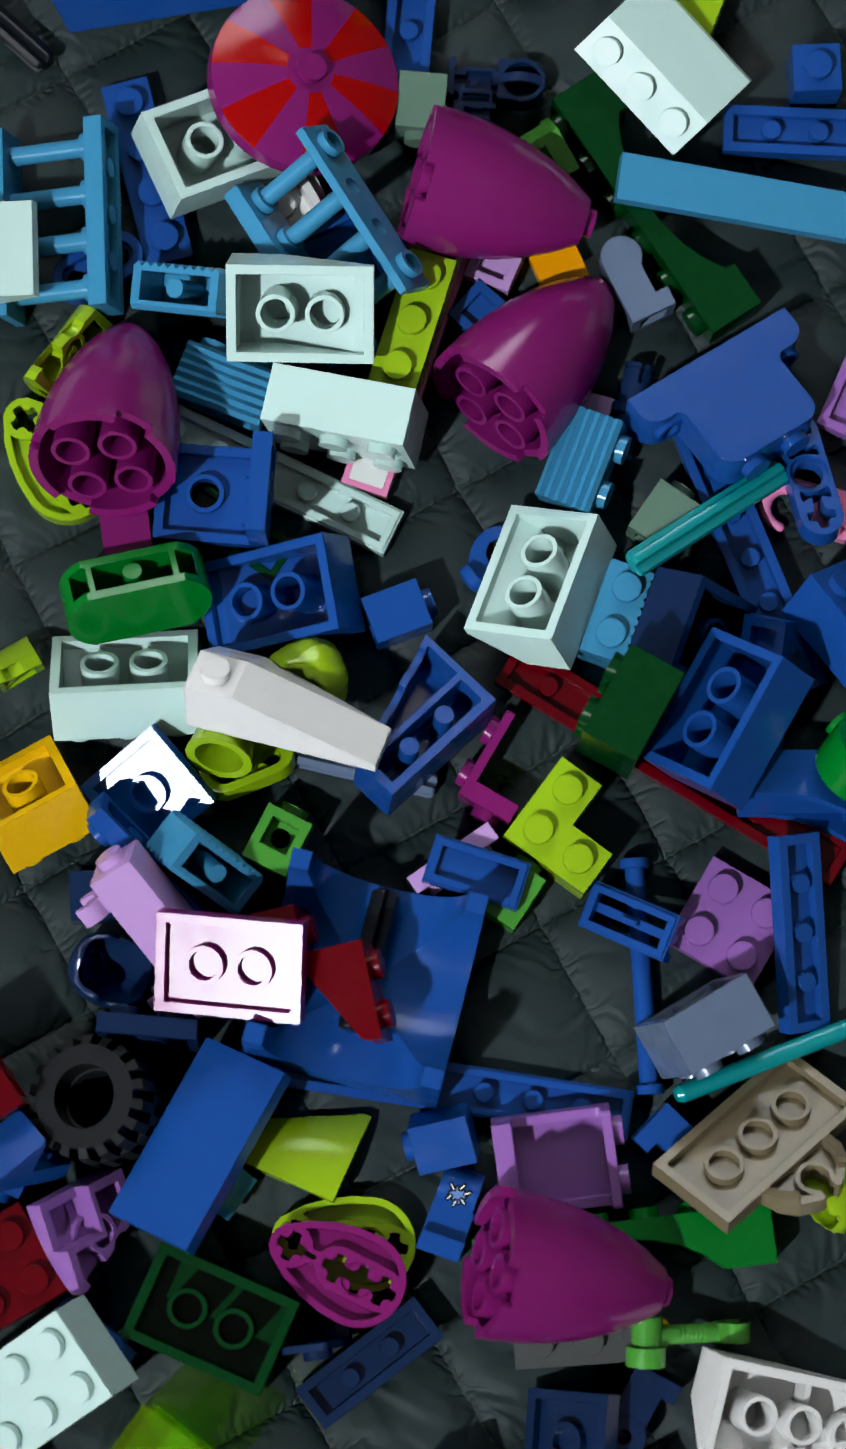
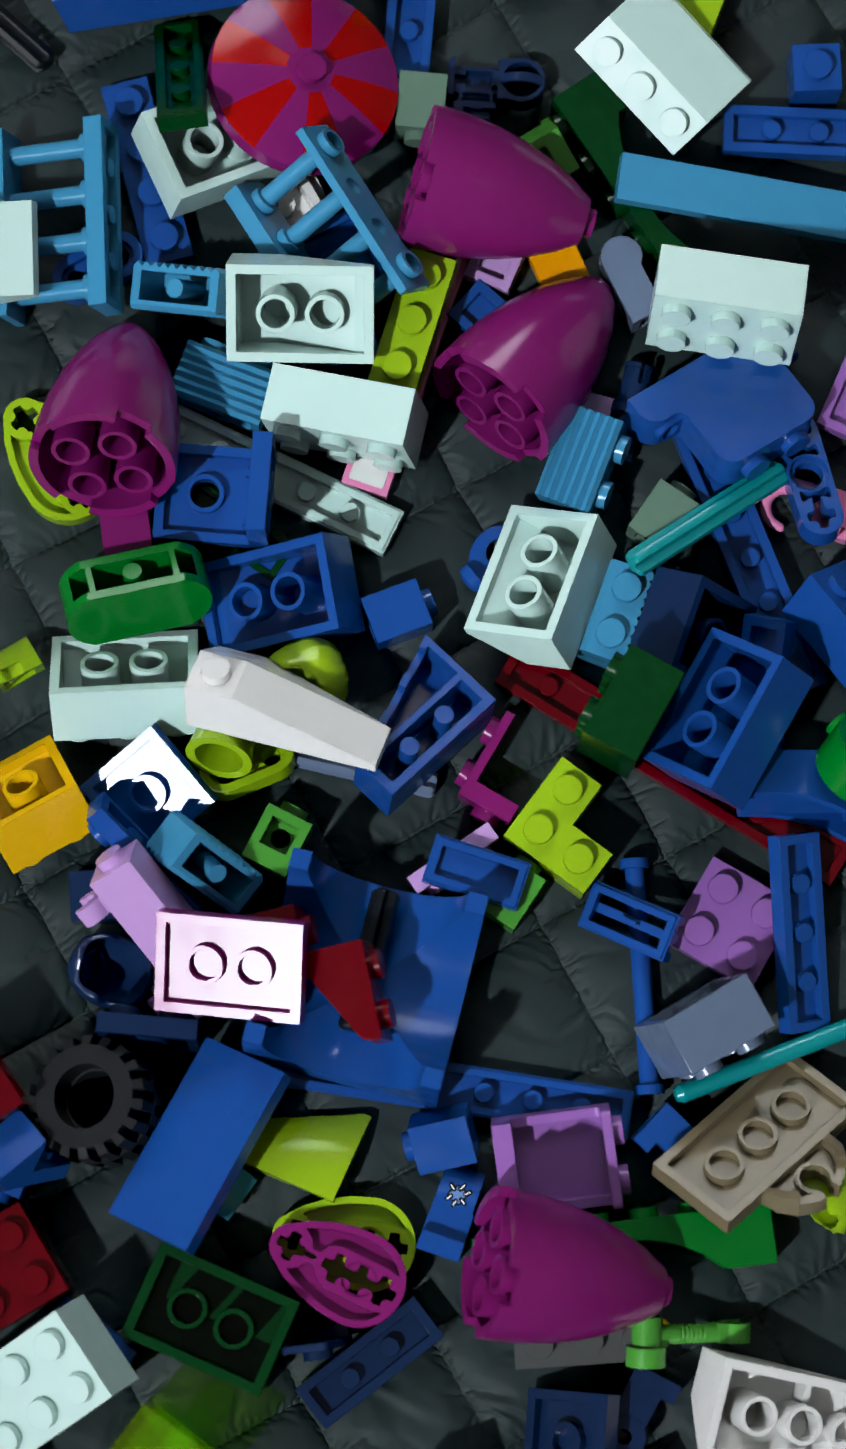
(75, 333): lime slope -> none
(77, 1226): medium lavender slope -> none
(180, 75): none -> dark green tile
(726, 305): none -> light aqua brick

